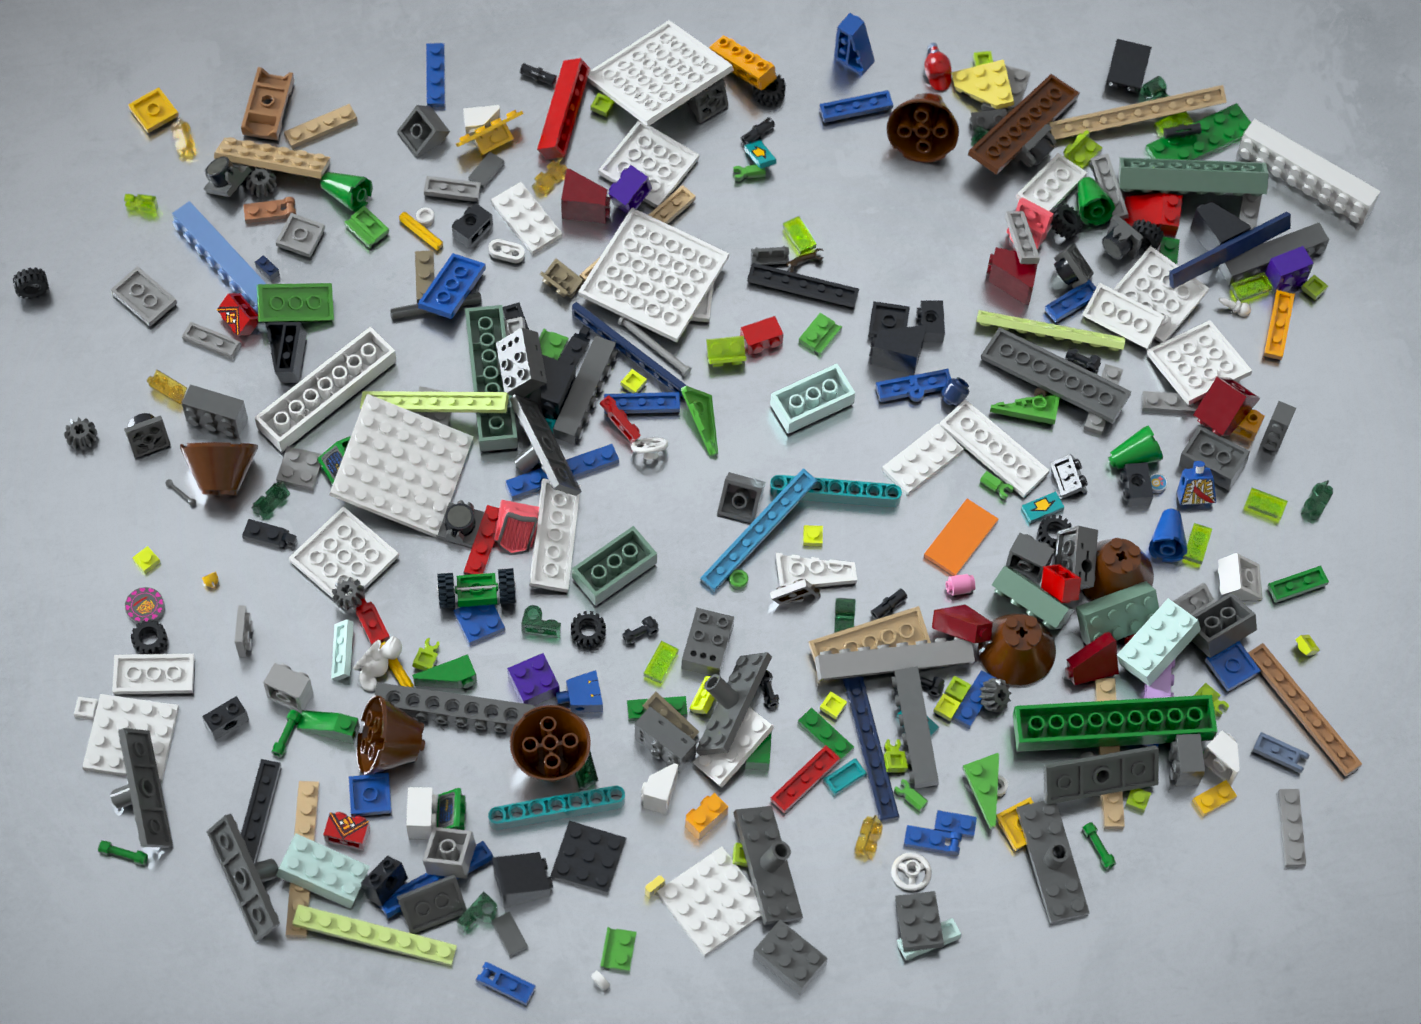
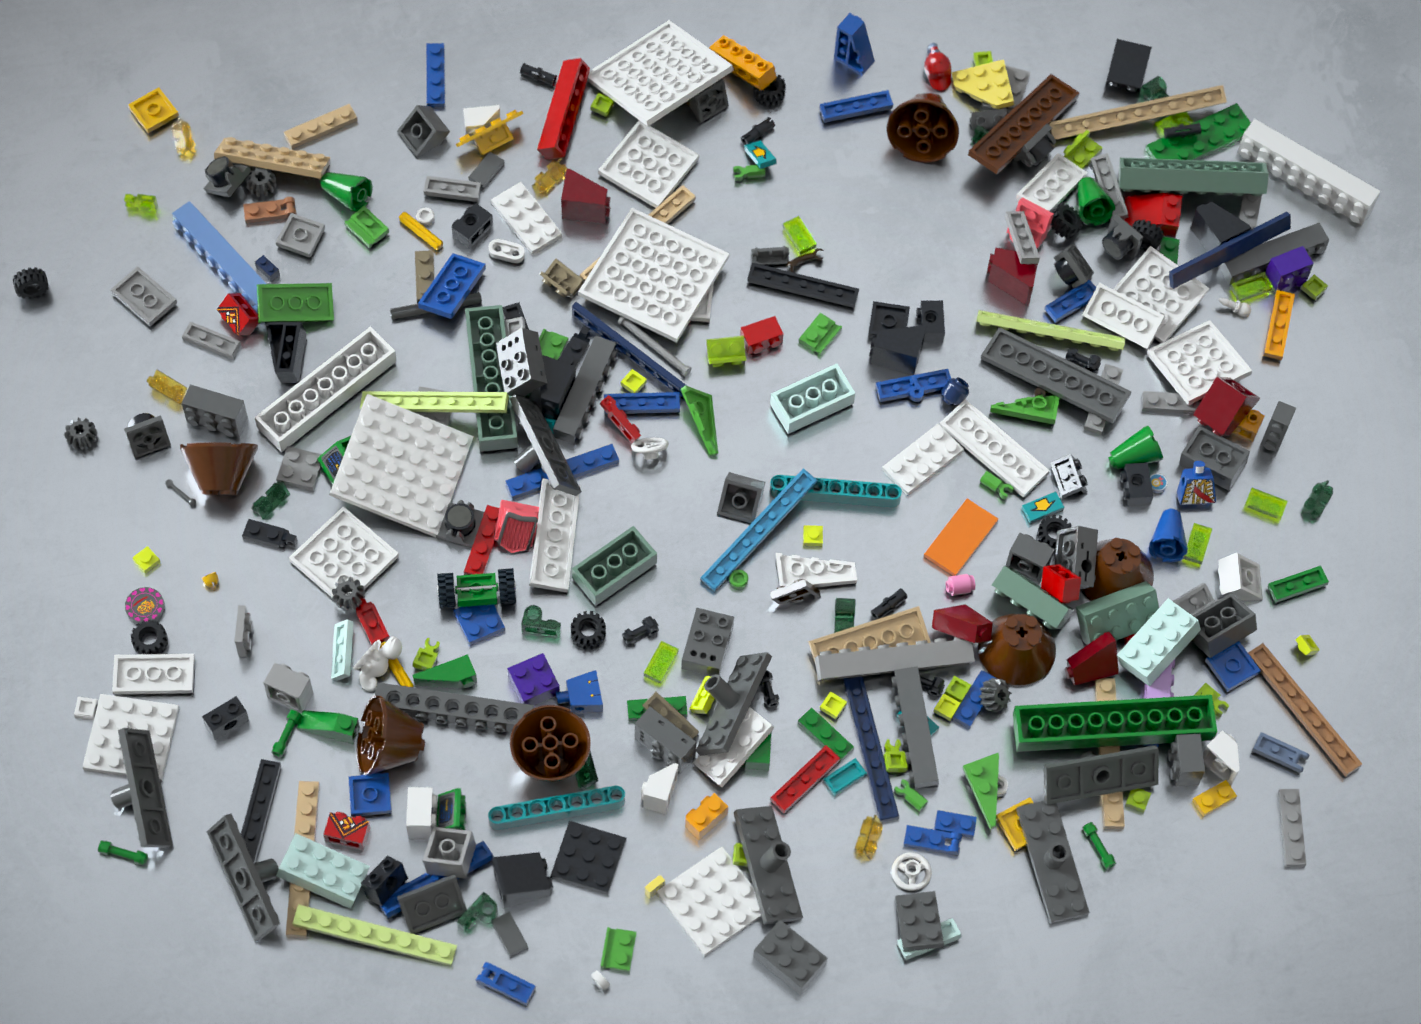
(265, 119): medium nougat piece -> none
(630, 189): dark purple brick -> none

